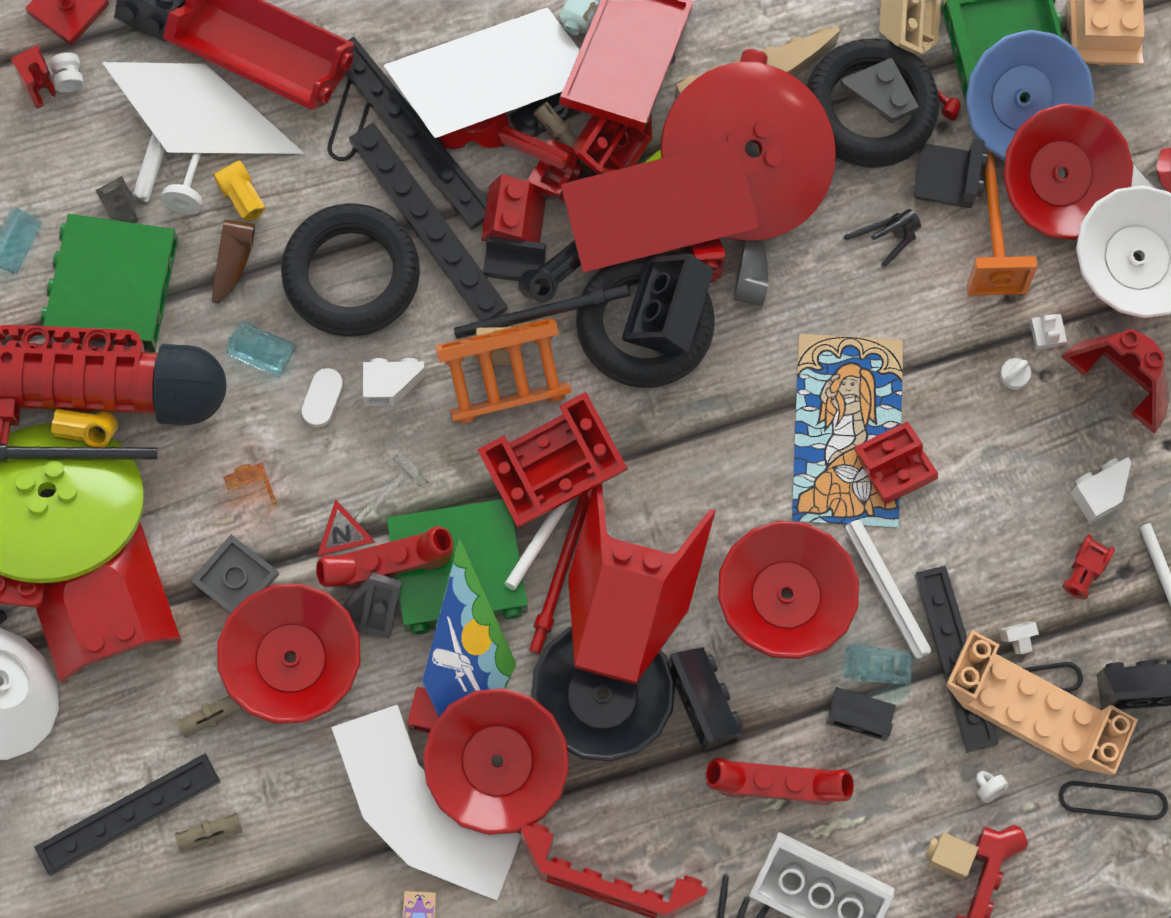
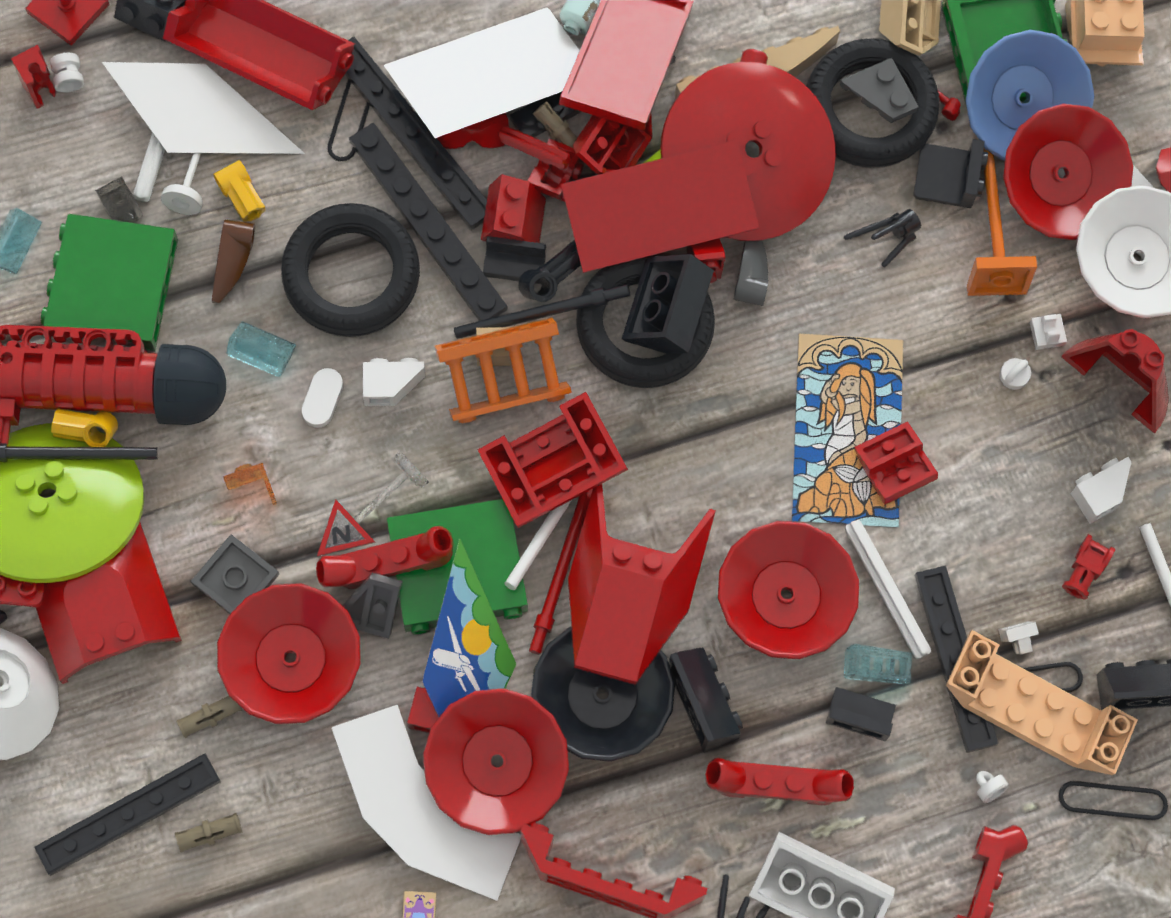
(951, 855): tan brick -> none

